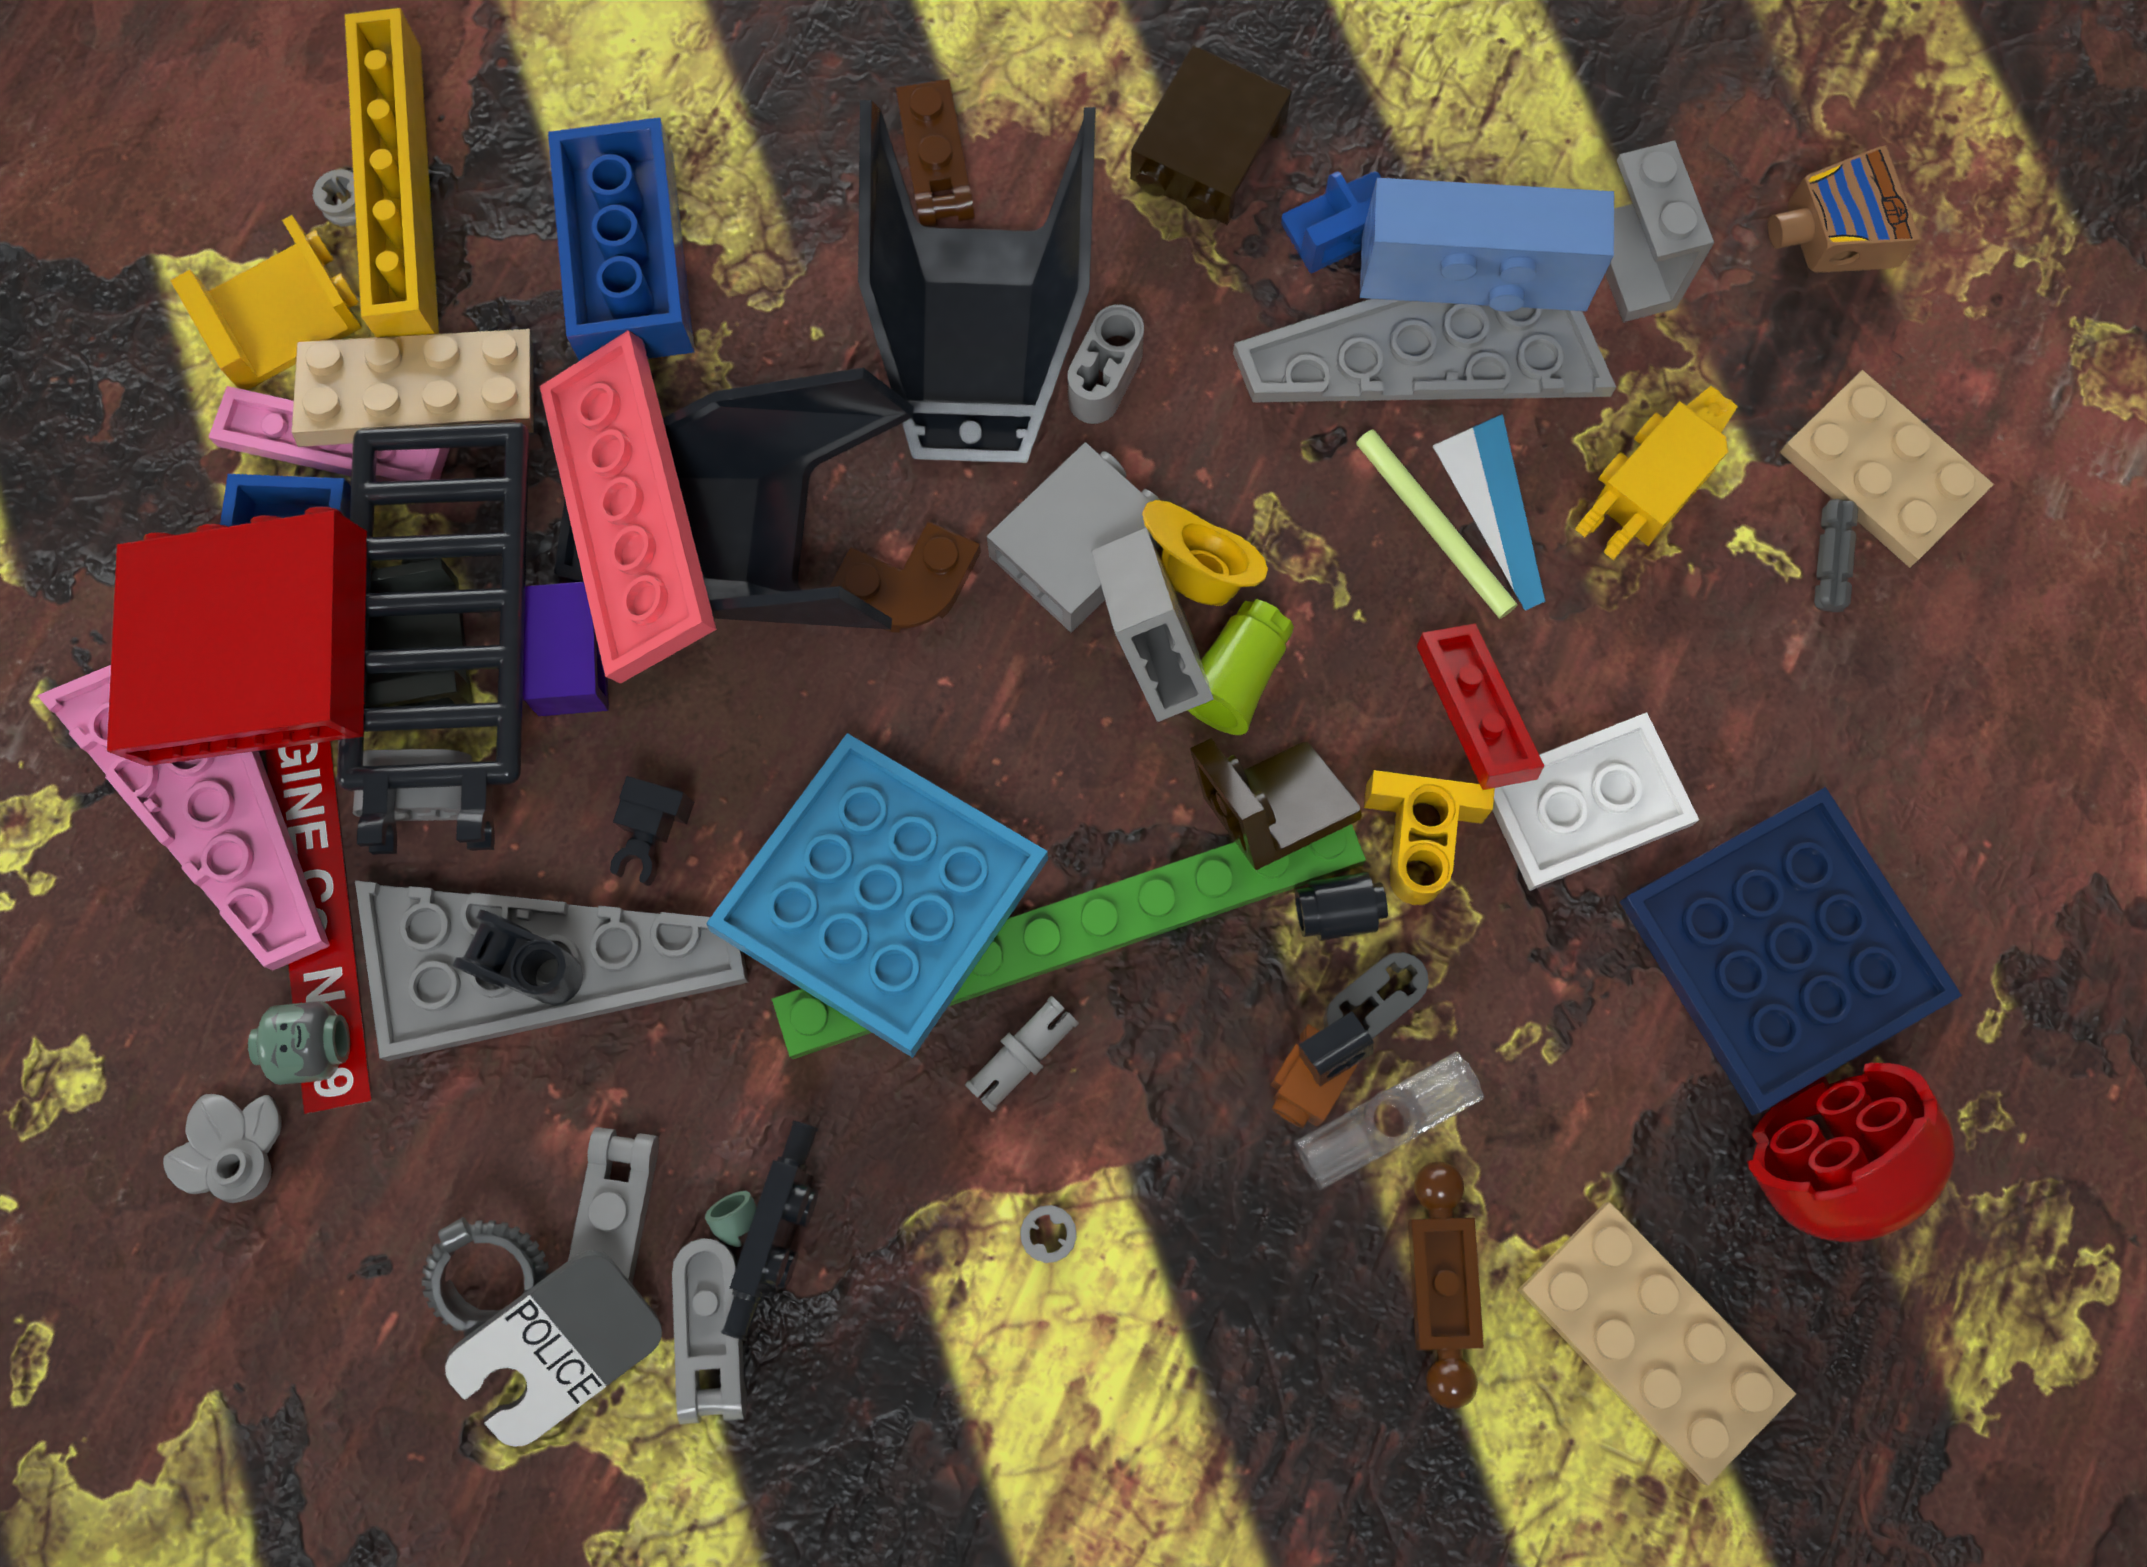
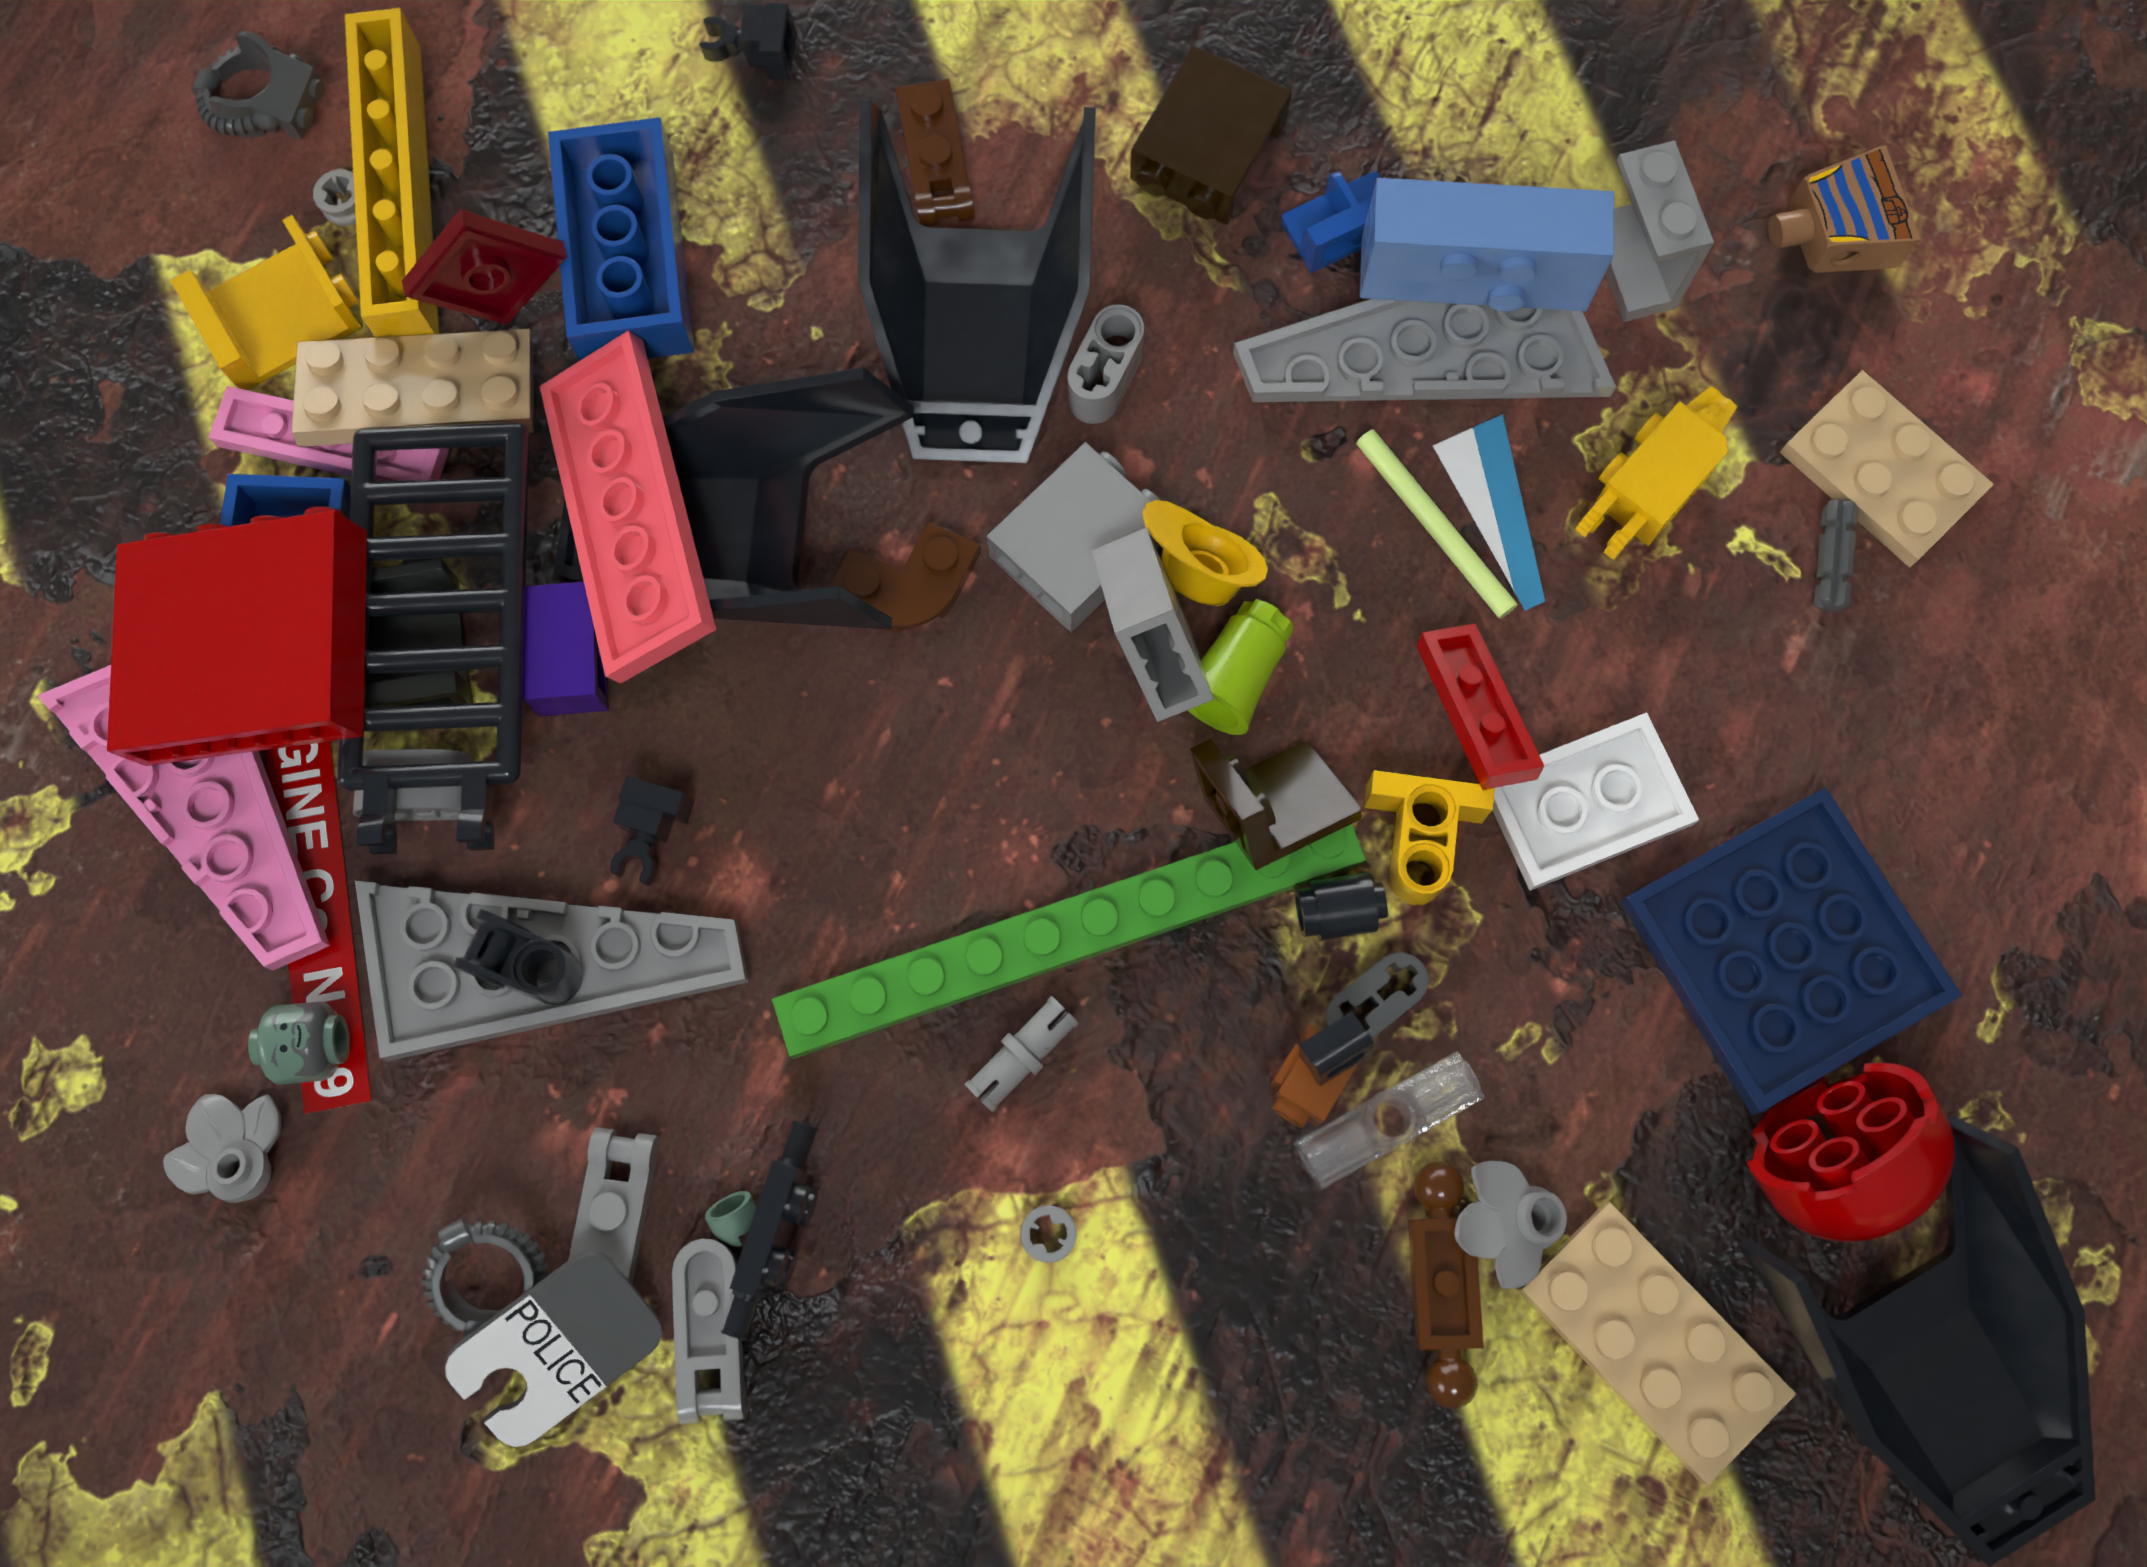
(283, 103): none -> dark grey piece
(483, 267): none -> dark red plate
(764, 37): none -> black piece
(878, 893): dark azure plate -> none
(1503, 1225): none -> light grey plate
(1968, 1364): none -> black windscreen

